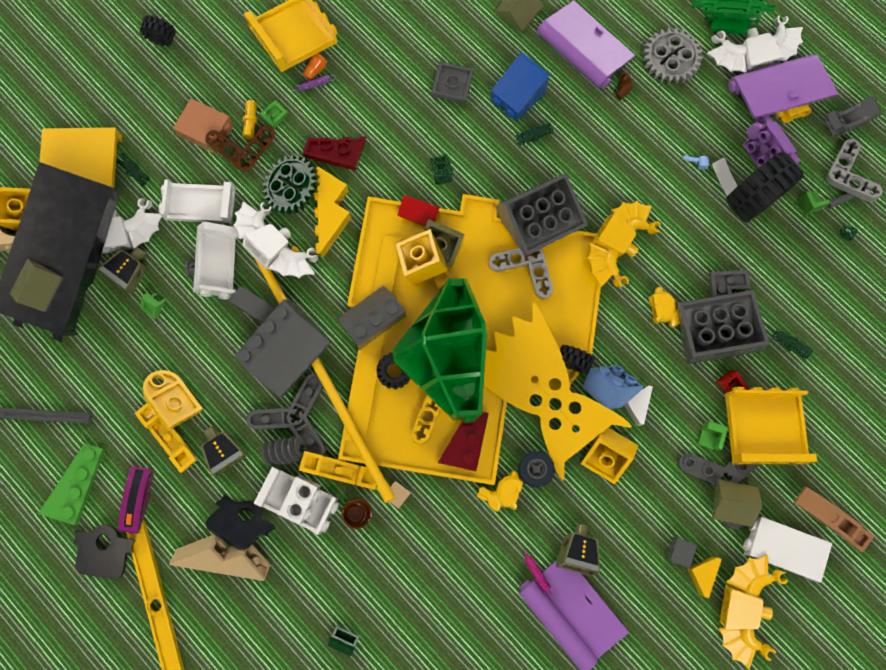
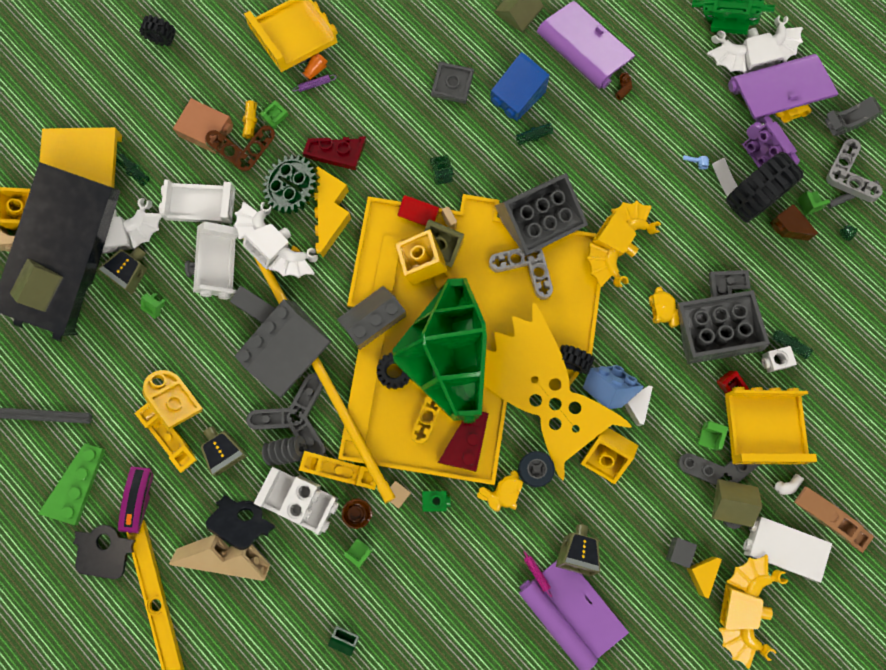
(358, 553): none -> bright green panel
(435, 501): none -> green brick
(449, 218): none -> tan tile
(682, 67): light grey gear -> none
(784, 354): none -> white brick
(789, 487): none -> white arm
(793, 225): none -> reddish brown slope

